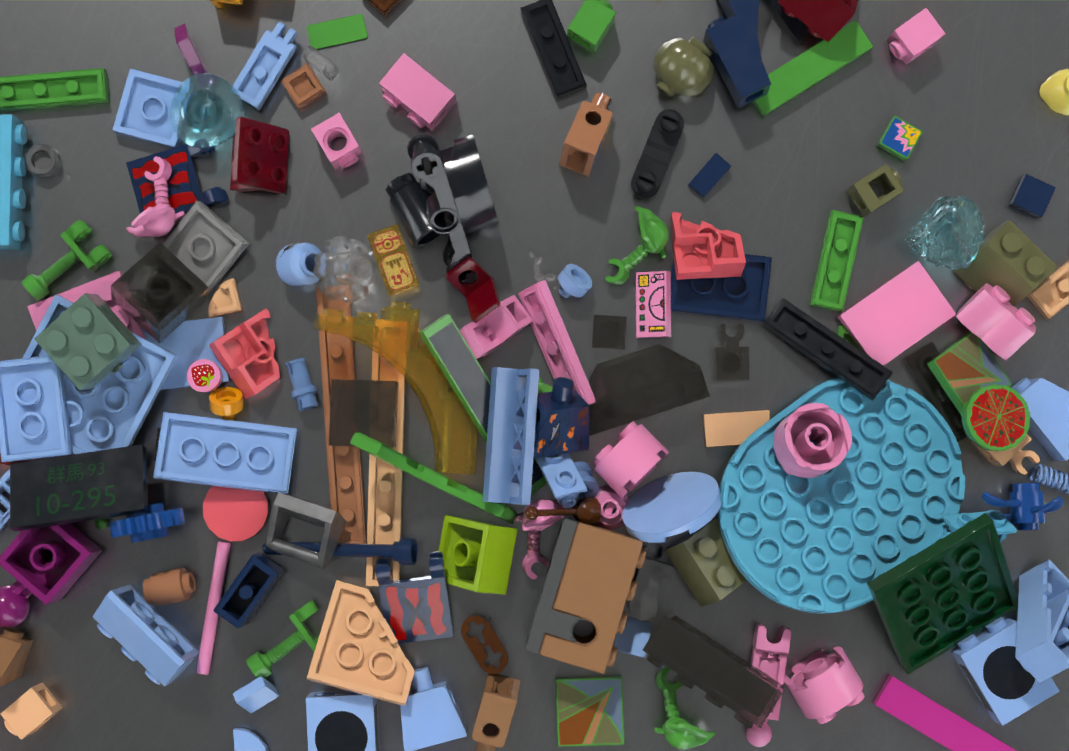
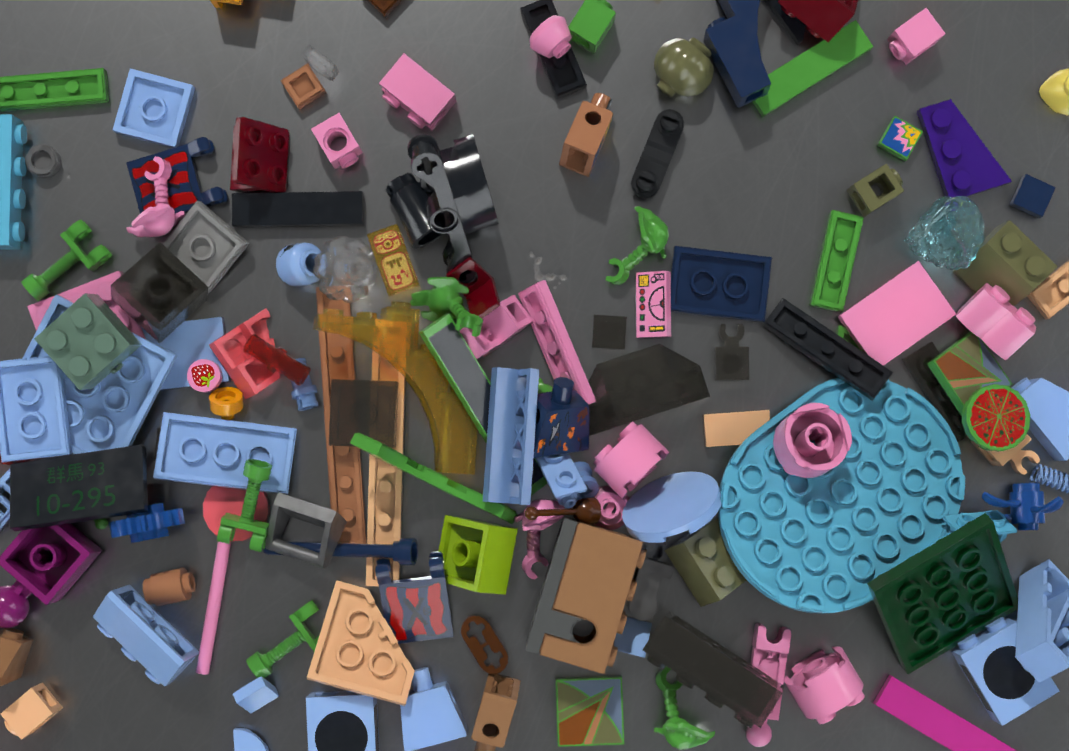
(189, 50): tile -> none
(205, 110): clear light blue hat -> none
(225, 300): light nougat tile -> none
(249, 590): dark blue brick -> none
(256, 472): none -> bright green bar
(265, 66): light blue hinge -> none
(276, 359): none -> clear red pin
(297, 209): none -> black tile
(337, 31): bright green sticker -> none
(445, 299): none -> bright green piece
(551, 37): none -> bright pink cone
(574, 281): light blue tile -> none
(704, 250): coral slope -> none
(709, 175): dark blue piece -> none
(958, 152): none -> dark purple wing

